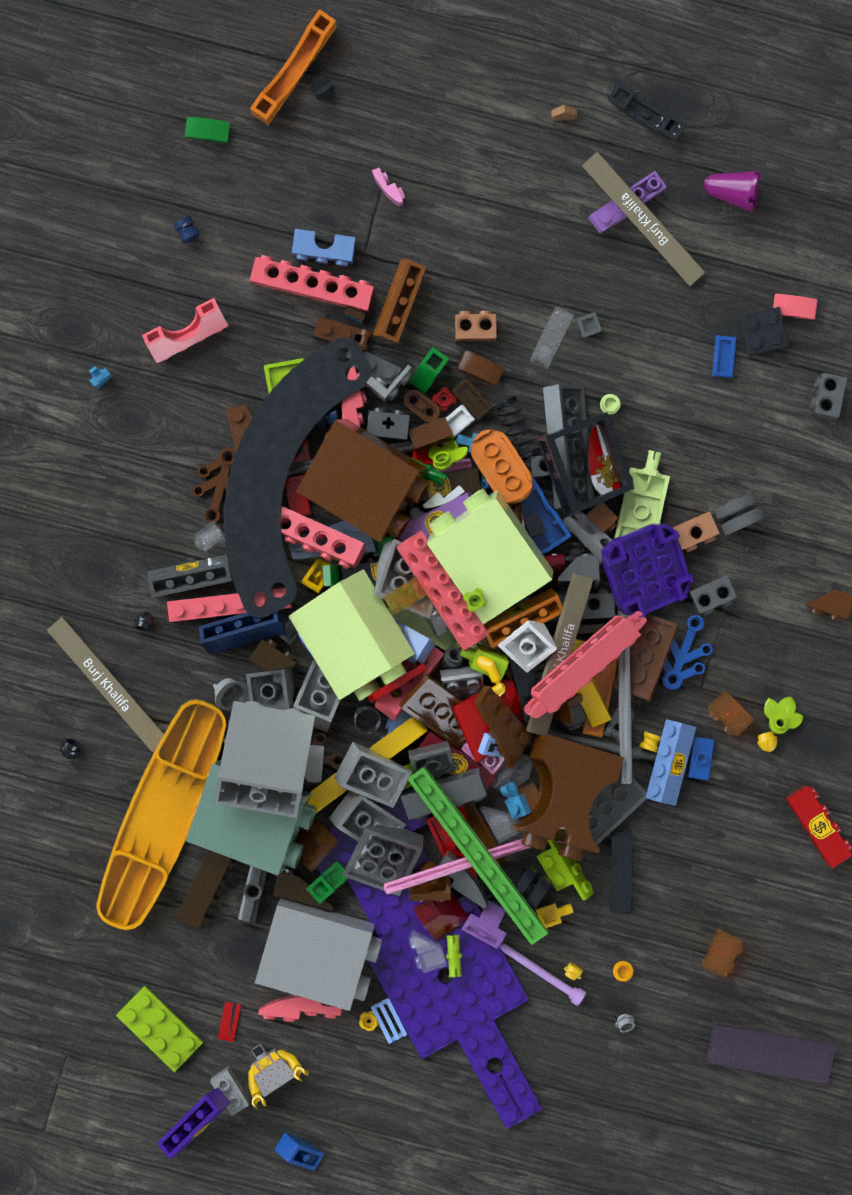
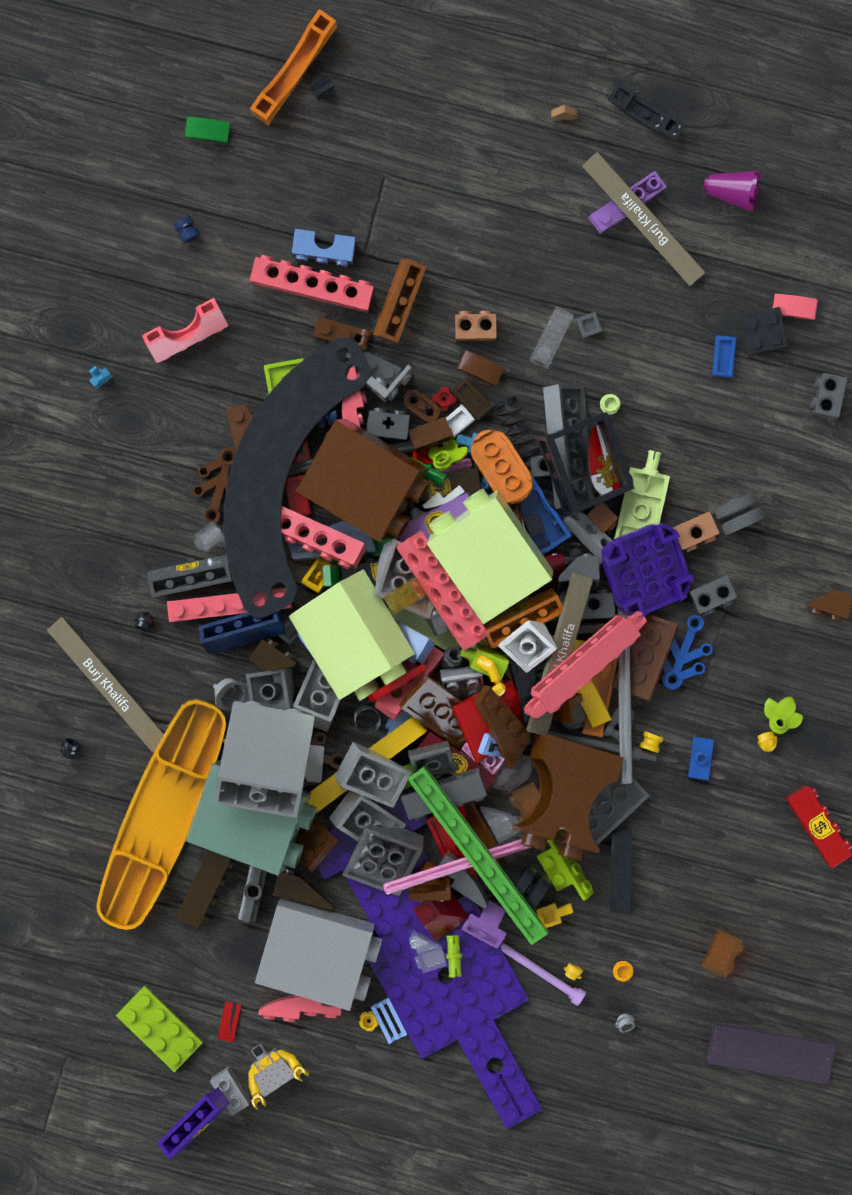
(299, 1152): blue slope -> none
(327, 882): green slope -> none
(355, 315): dark brown tile -> none
(391, 191): bright pink slope -> none
(429, 370): green slope -> none
(481, 602): lime plate -> none
(515, 803): dark azure plate -> none
(670, 762): medium blue brick -> none
(729, 713): clear orange brick -> none

